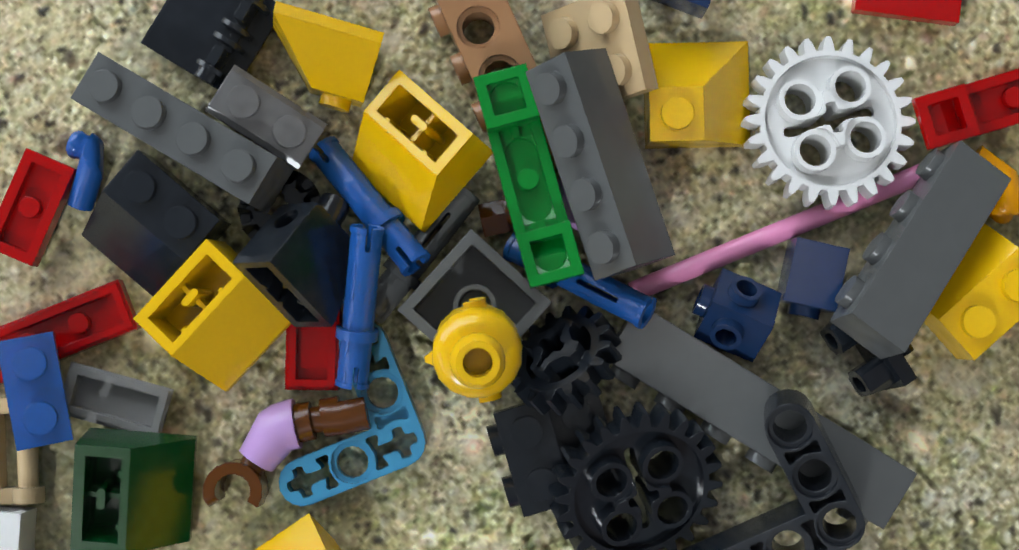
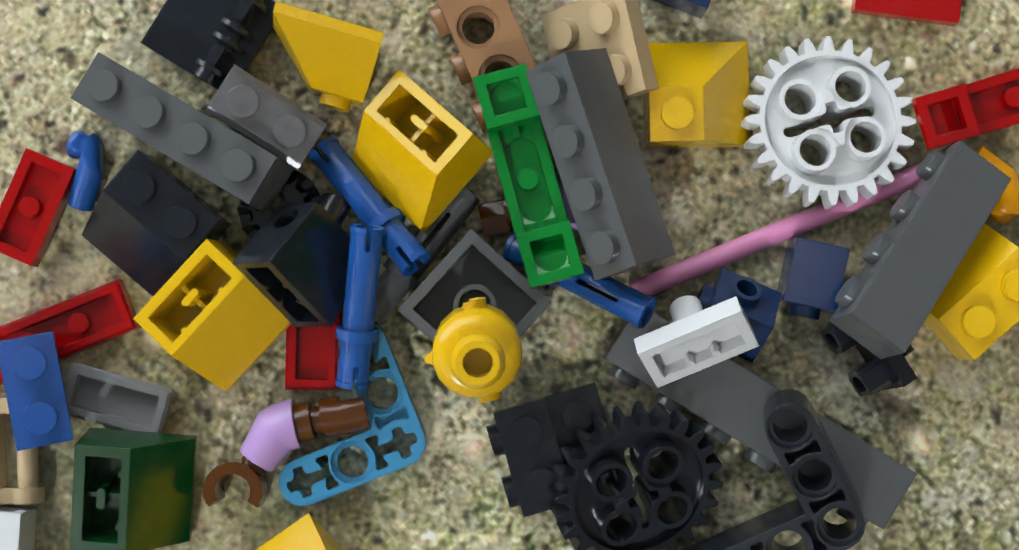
(566, 360): black gear -> none
(695, 339): none -> white tile

